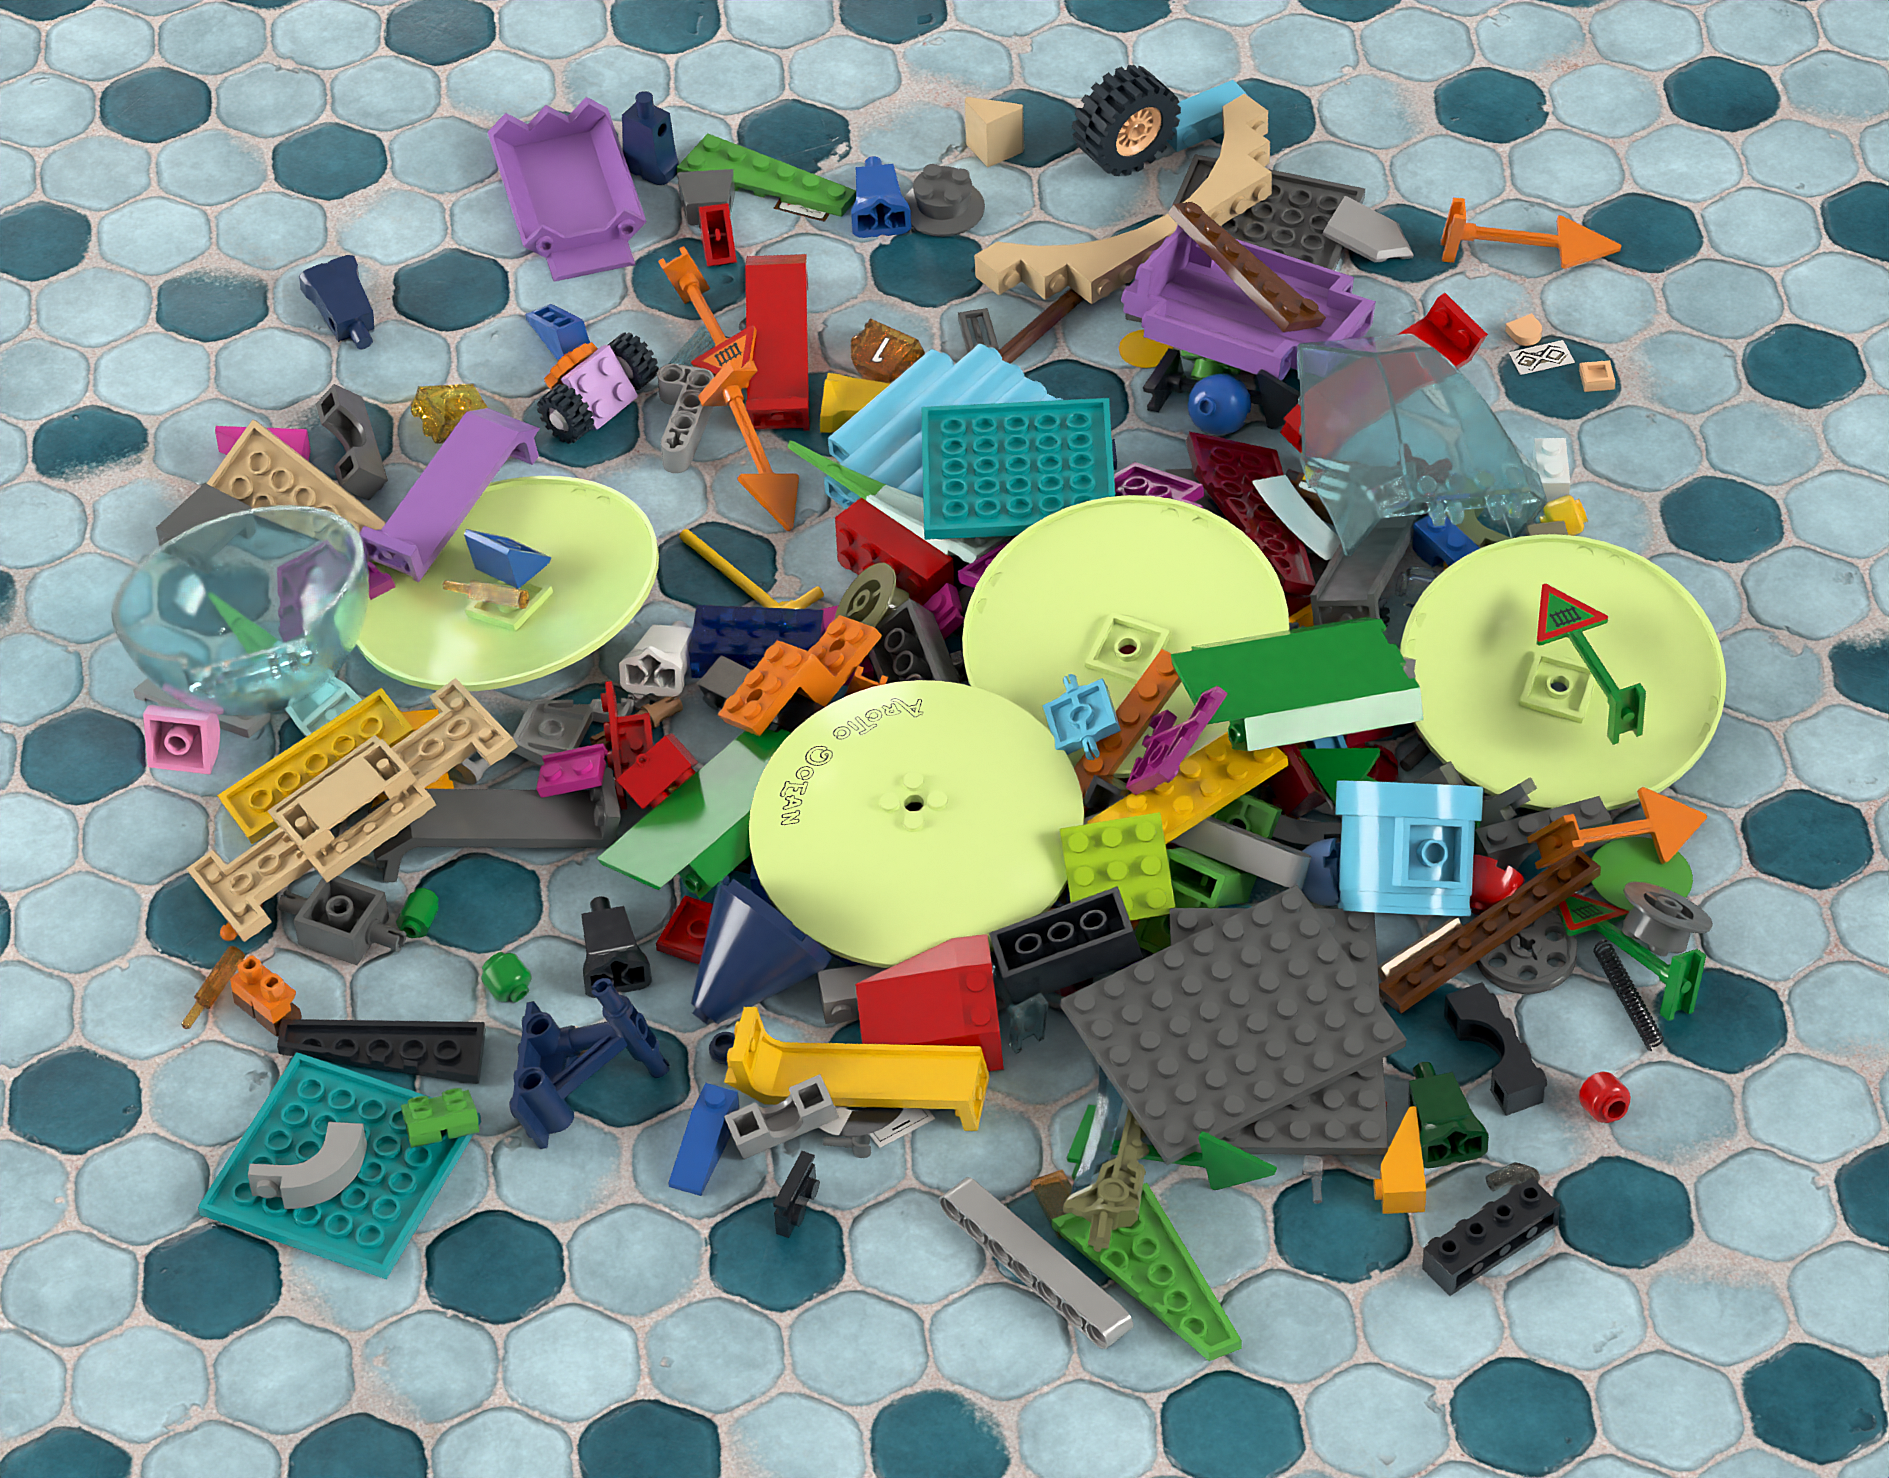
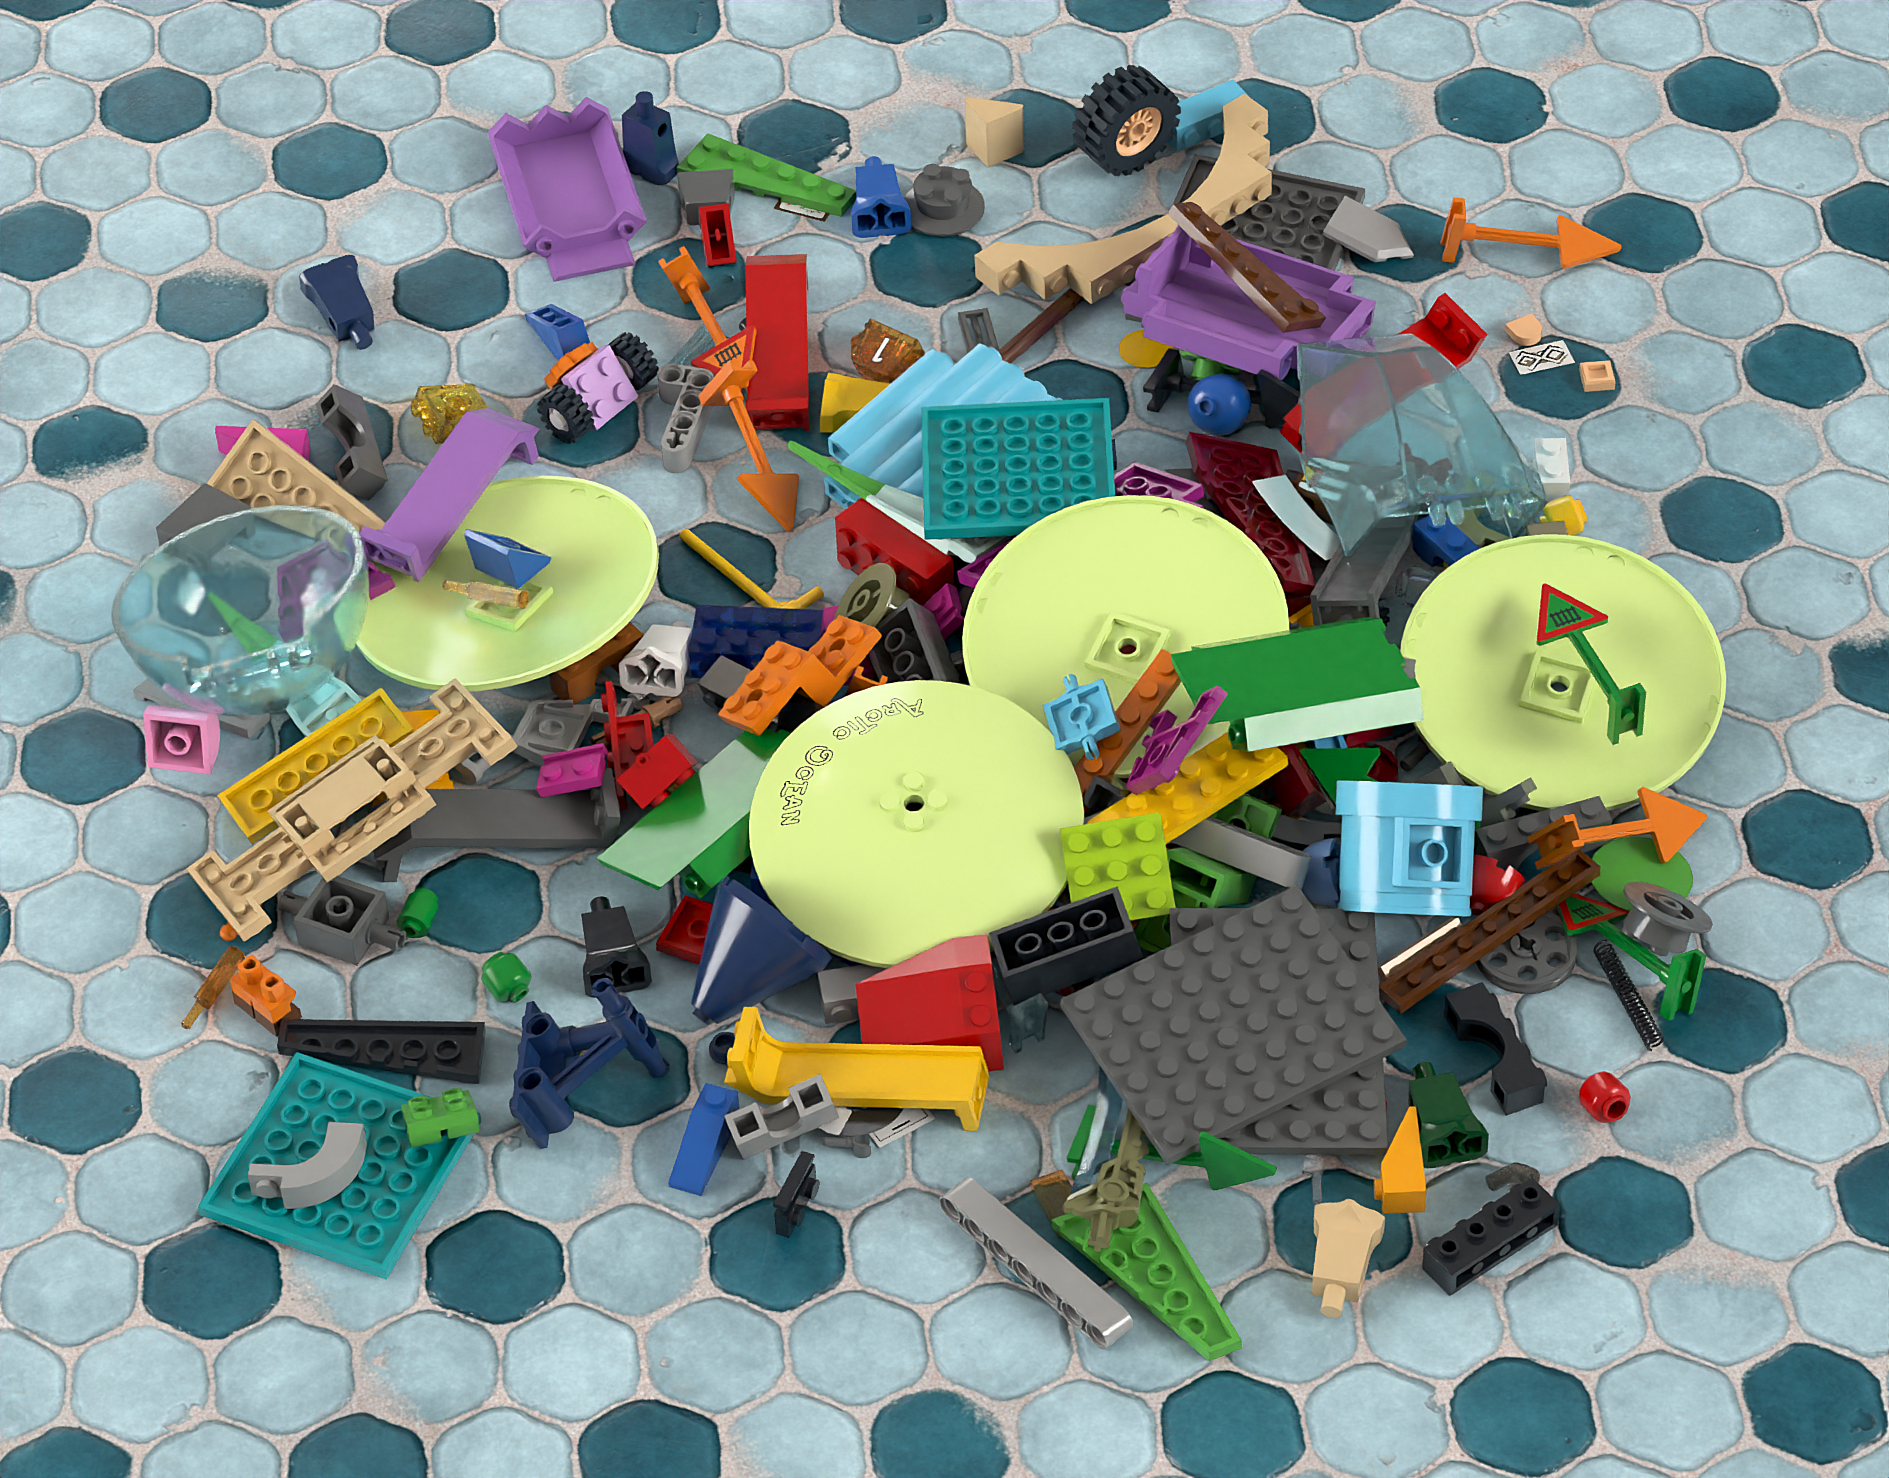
(578, 679): none -> dark orange arch
(1343, 1250): none -> tan piece

